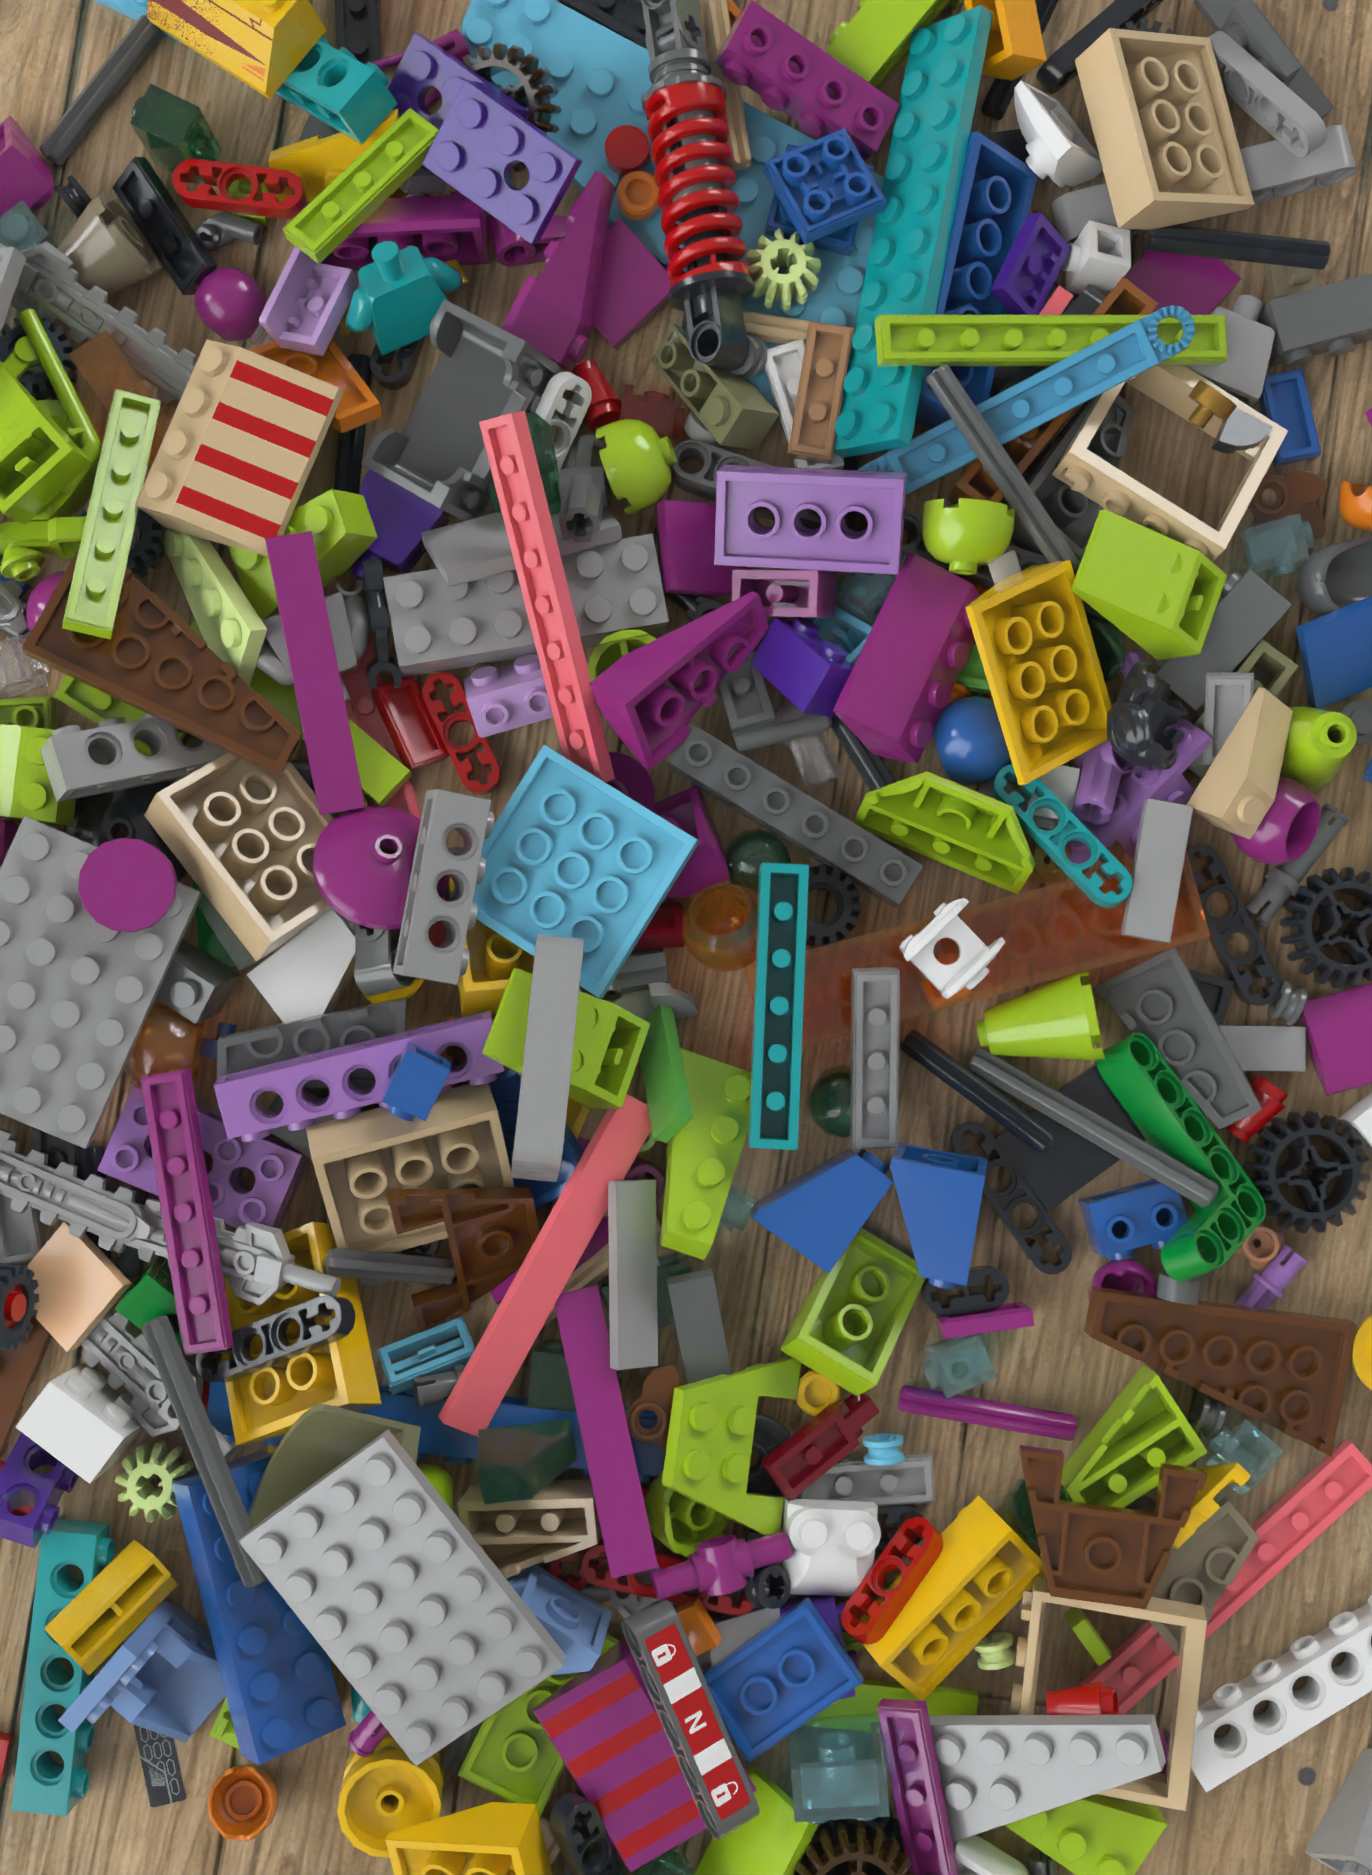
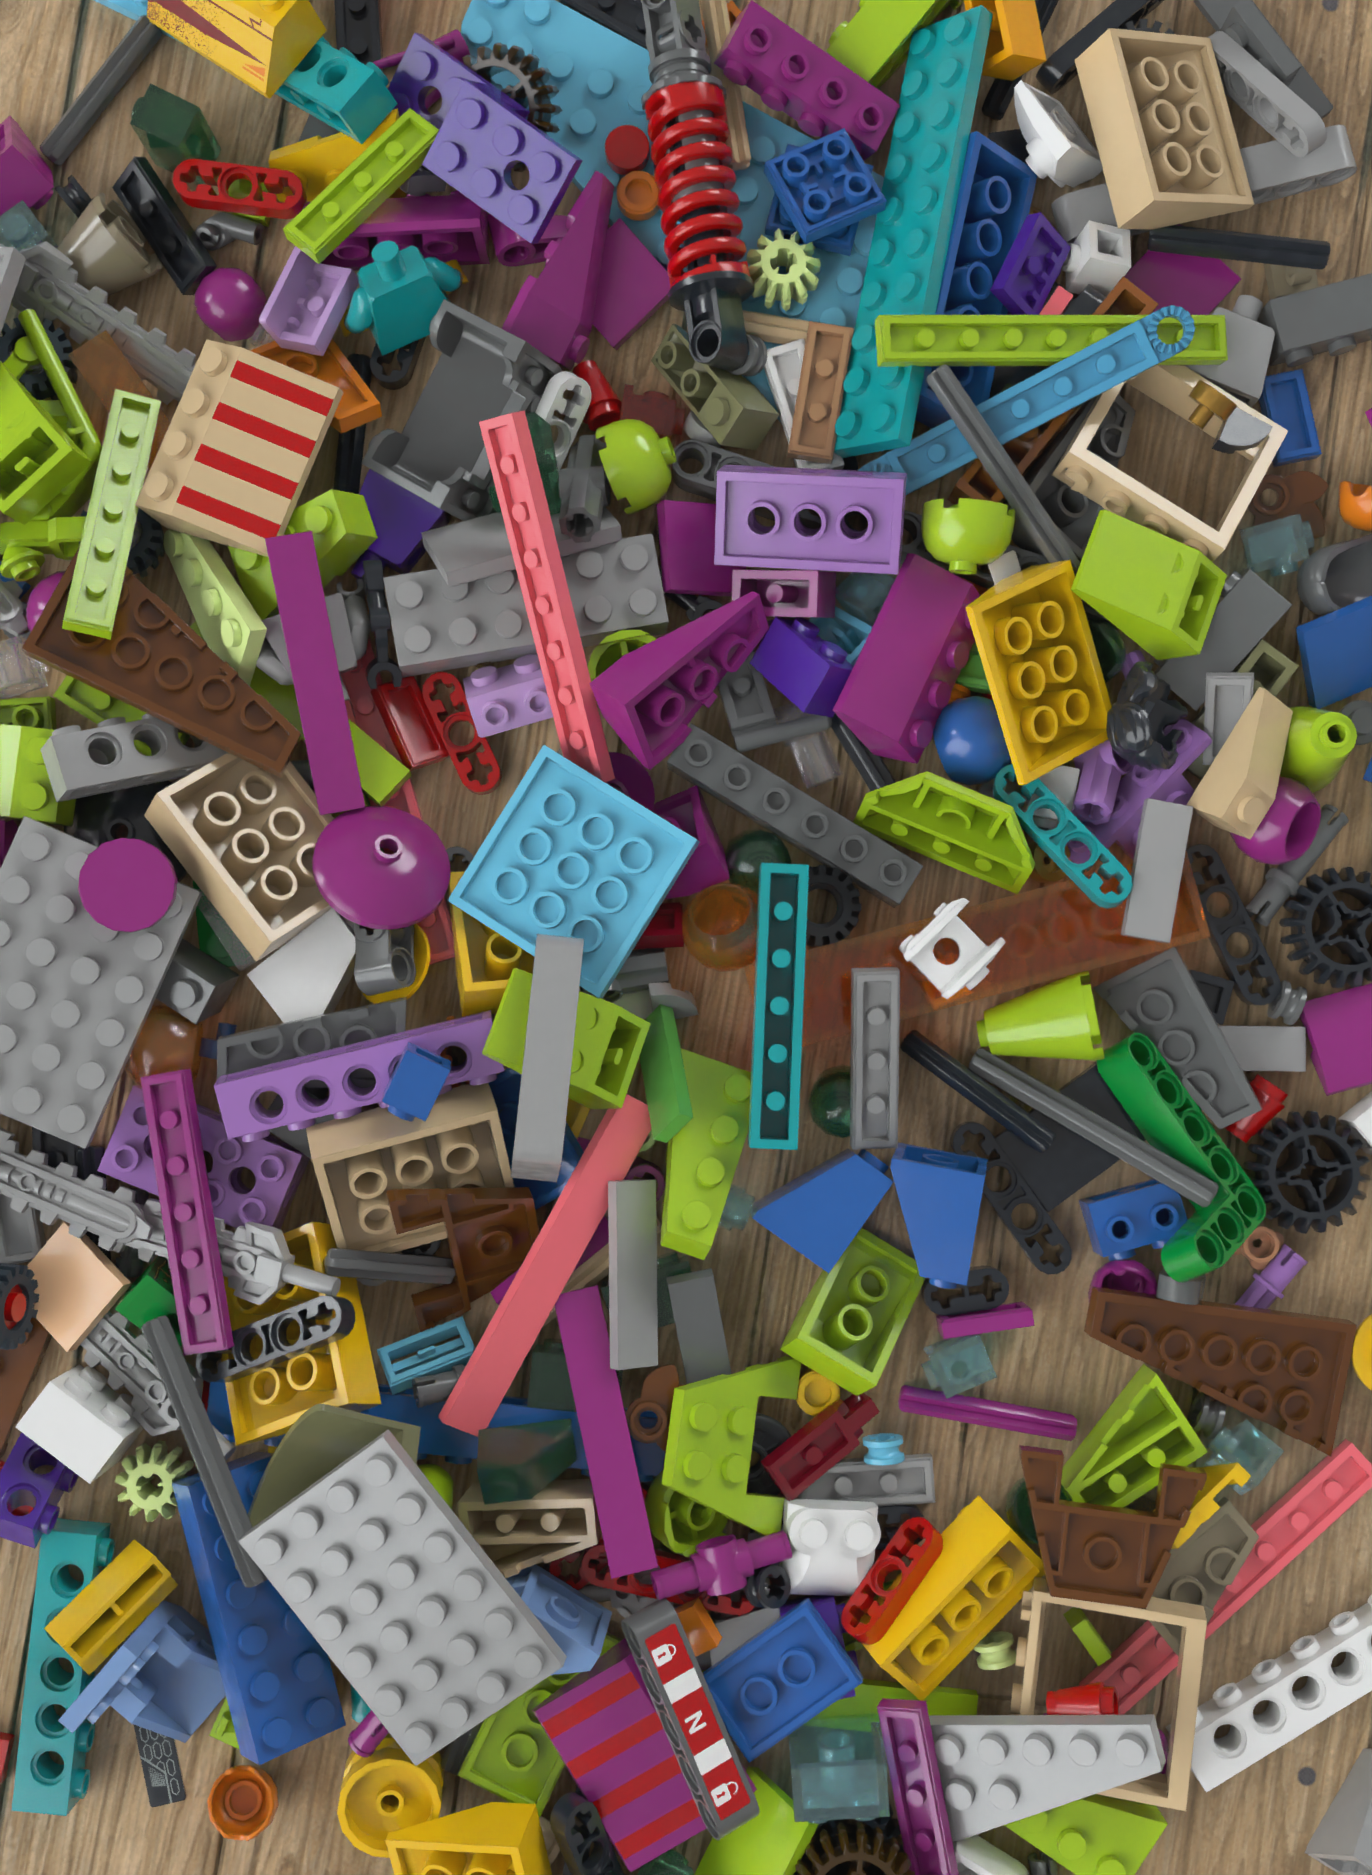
(423, 905): light grey brick -> none

